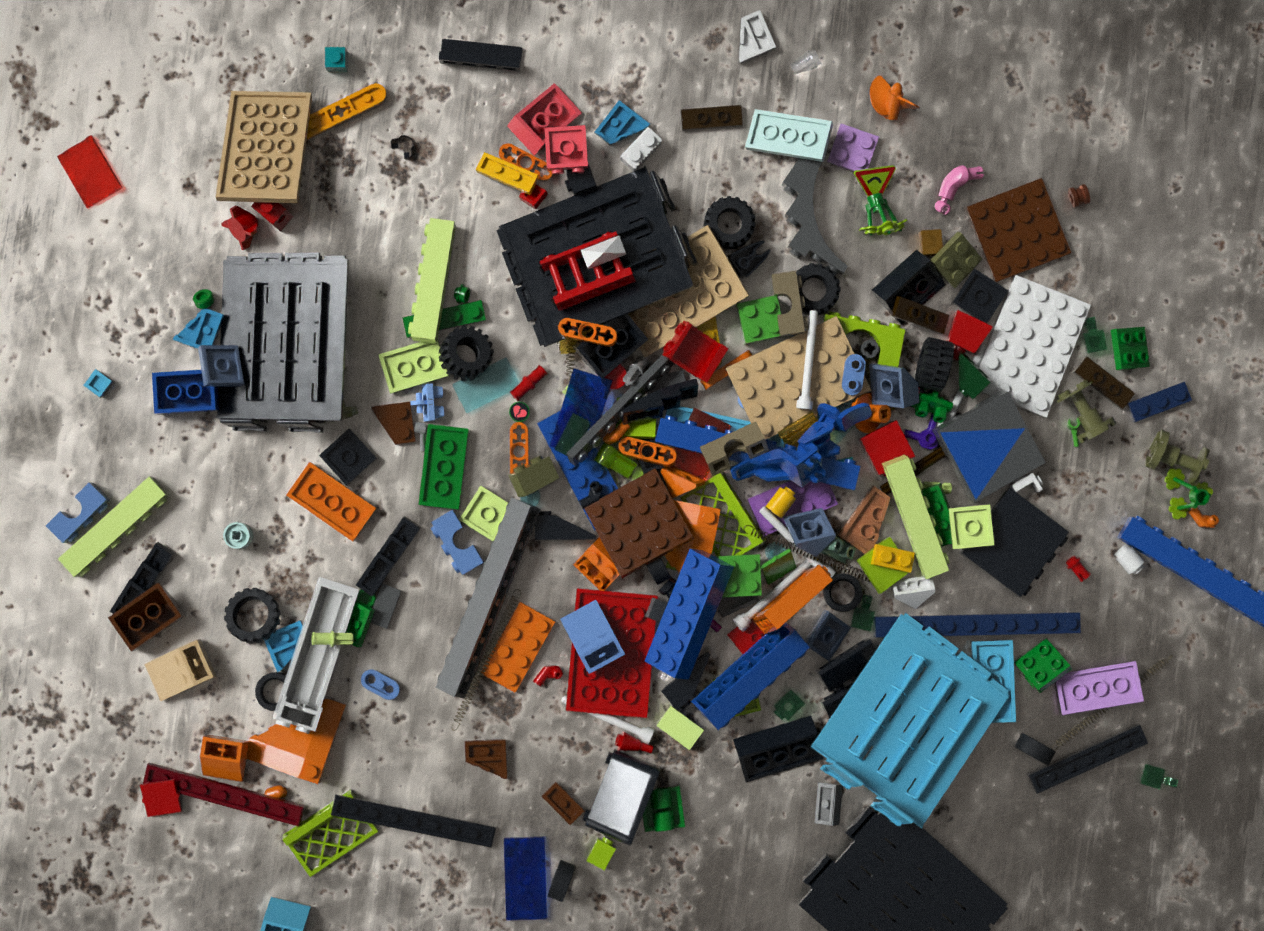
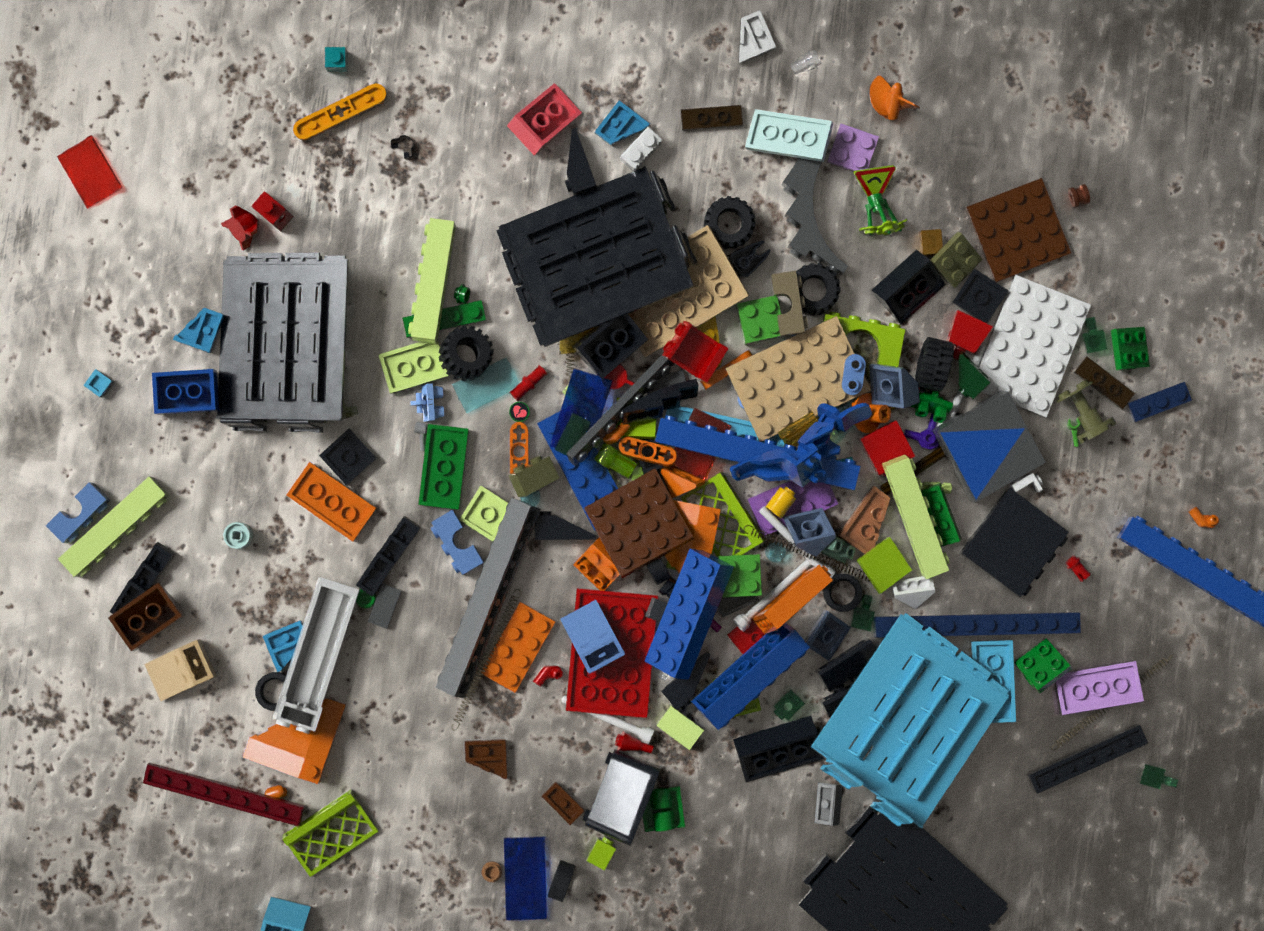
(161, 797): red piece -> none
(203, 299): green tile -> none
(220, 365): sand blue tile -> none
(224, 757): orange slope -> none
(234, 606): black tyre -> none
(264, 147): tan plate -> none
(332, 638): yellowish green axle -> none
(359, 622): green plate -> none
(380, 684): medium blue plate -> none
(397, 421): reddish brown wing -> none
(413, 820): black tile -> none
(480, 55): black panel -> none
(491, 871): none -> medium nougat plate
(507, 173): yellow plate -> none
(515, 150): orange beam -> none
(536, 197): red plate -> none
(566, 149): coral plate -> none
(572, 334): orange beam -> none
(585, 291): red fence -> none
(594, 494): black arm -> none
(603, 252): white slope -> none
(635, 371): light grey axle -> none
(744, 439): dark tan arch -> none
(778, 566): bright green piece -> none
(805, 400): white piece -> none
(872, 344): dark grey bush -> none
(892, 558): yellow plate -> none
(920, 315): dark brown plate -> none
(951, 183): bright pink arm -> none
(971, 526): yellowish green plate -> none
(1035, 749): black tyre -> none
(1129, 559): white brick -> none
(1170, 454): olive piece -> none
(1198, 494): plant -> none

